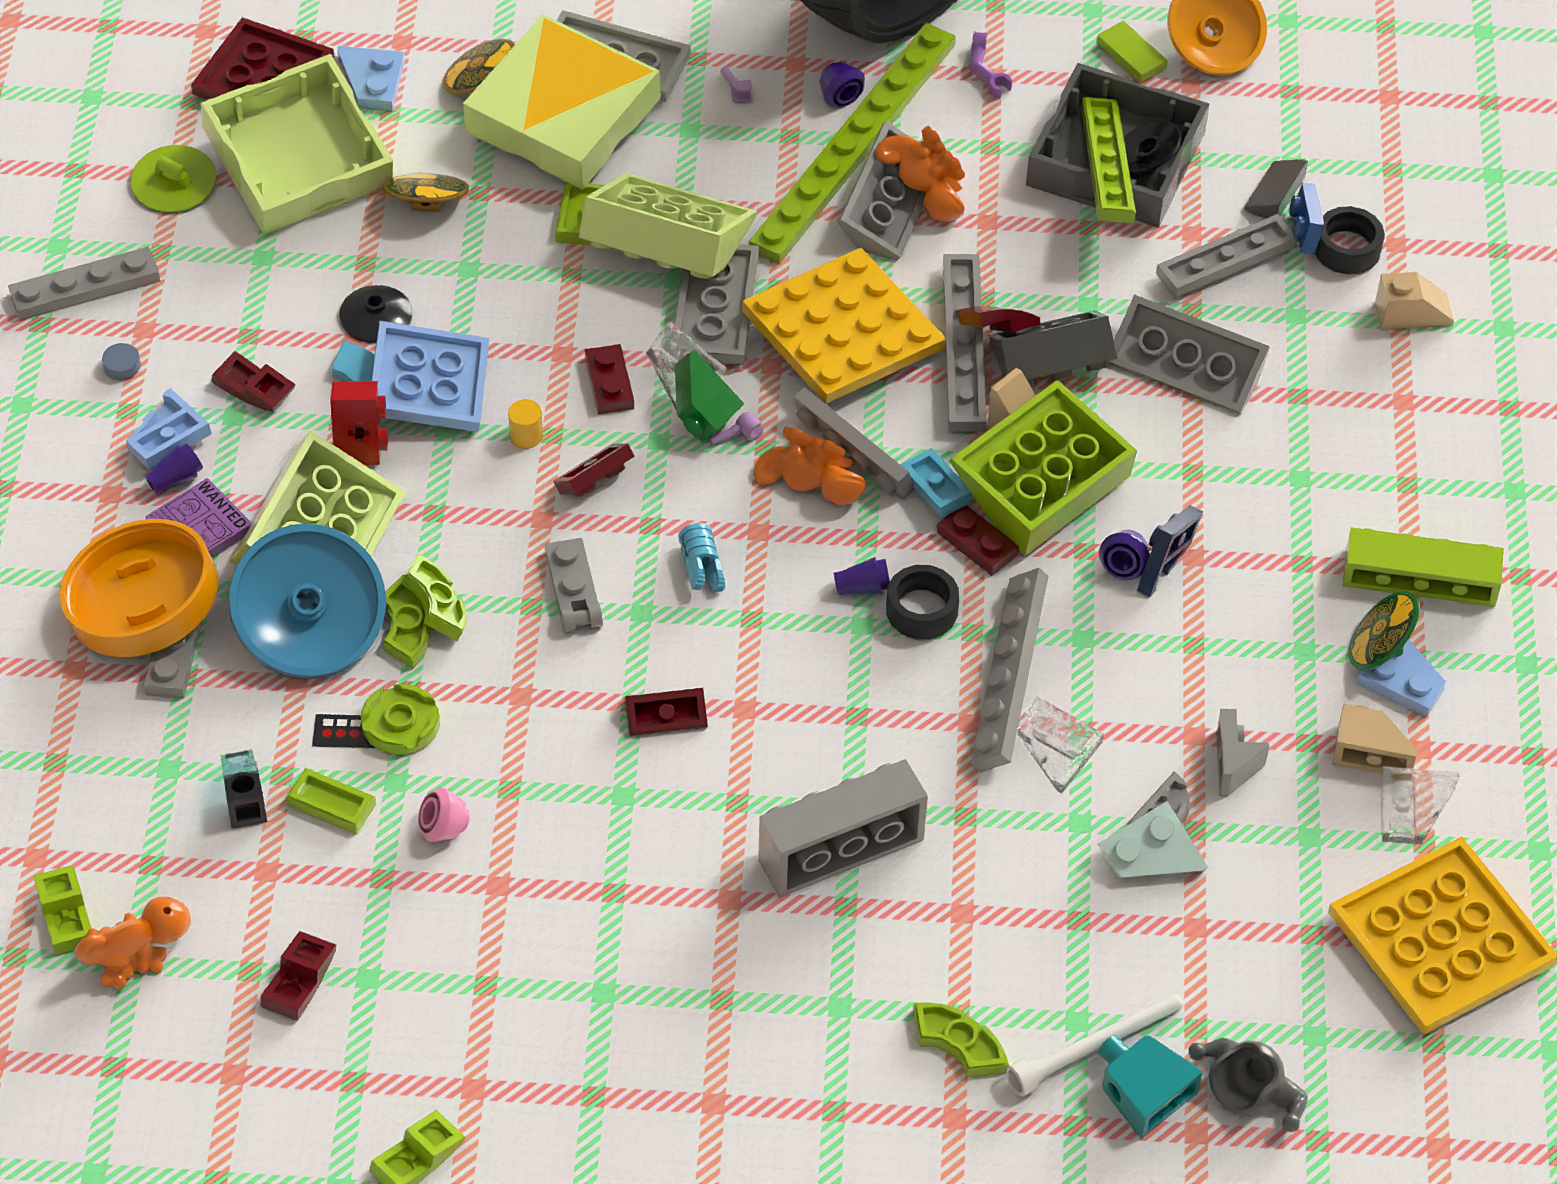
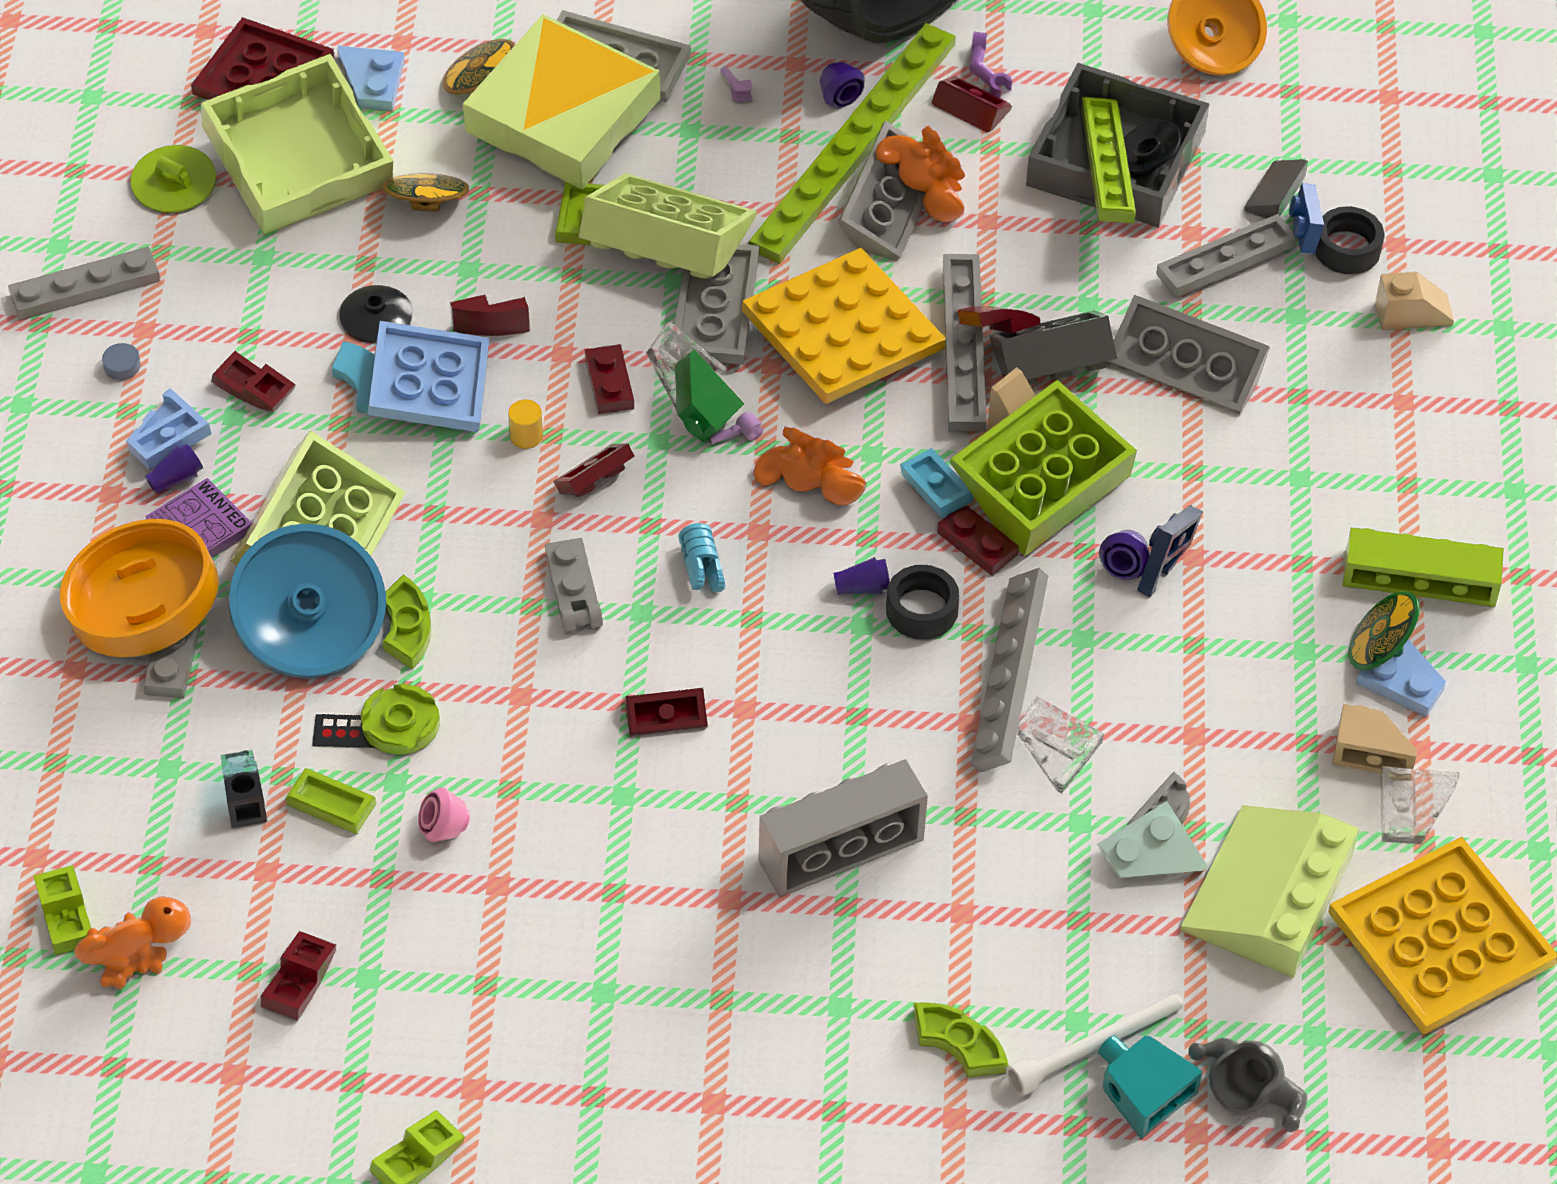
(354, 404): red brick -> none
(440, 603): lime tile -> none
(479, 318): none -> dark red slope
(861, 450): light grey plate -> none
(970, 103): none -> dark red slope
(1132, 51): lime tile -> none
(1236, 758): light grey slope -> none
(1271, 885): none -> yellowish green slope

